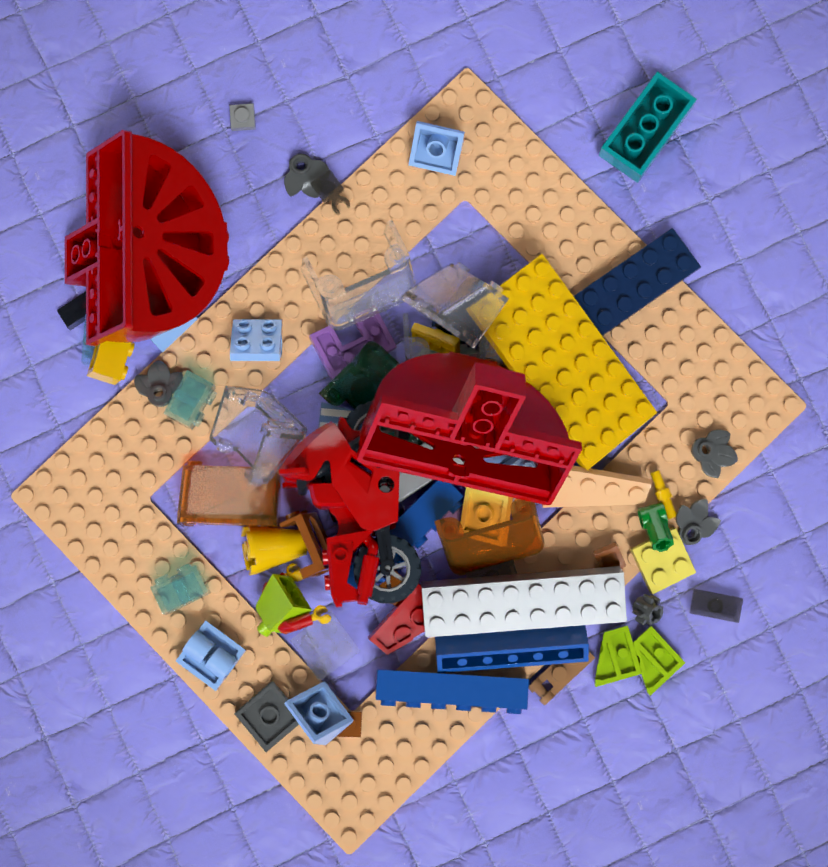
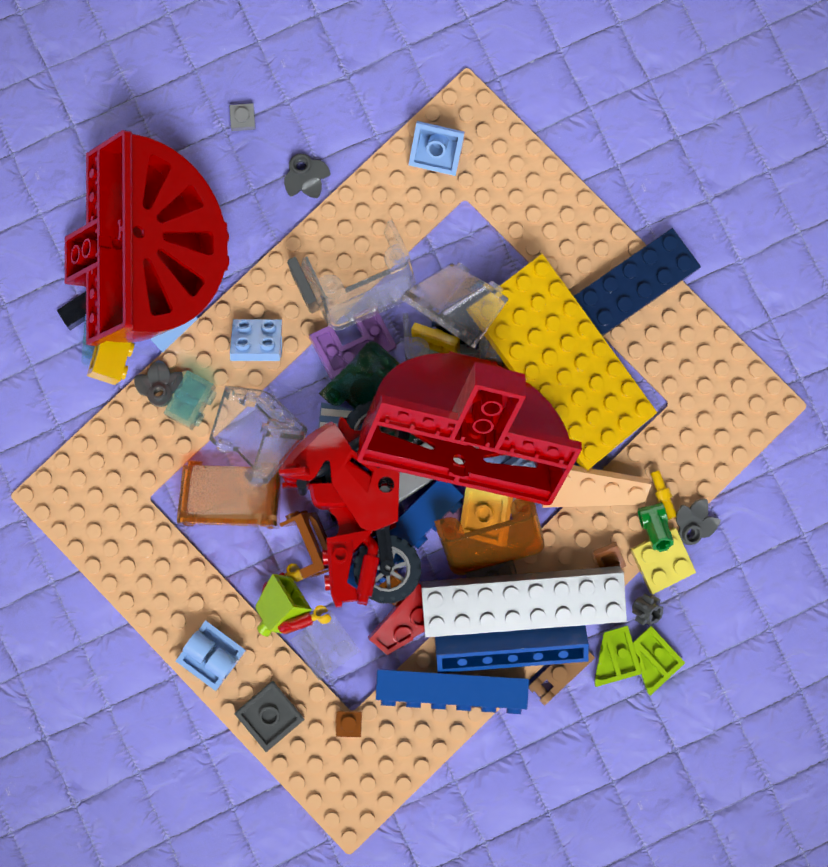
(179, 589): clear light blue brick -> none
(270, 547): yellow cone -> none
(303, 285): none -> dark grey tile
(319, 713): light blue slope -> none
(328, 190): clear smoke plate -> none
(647, 127): teal brick -> none
(716, 606): clear smoke plate -> none
(717, 455): dark grey plate -> none

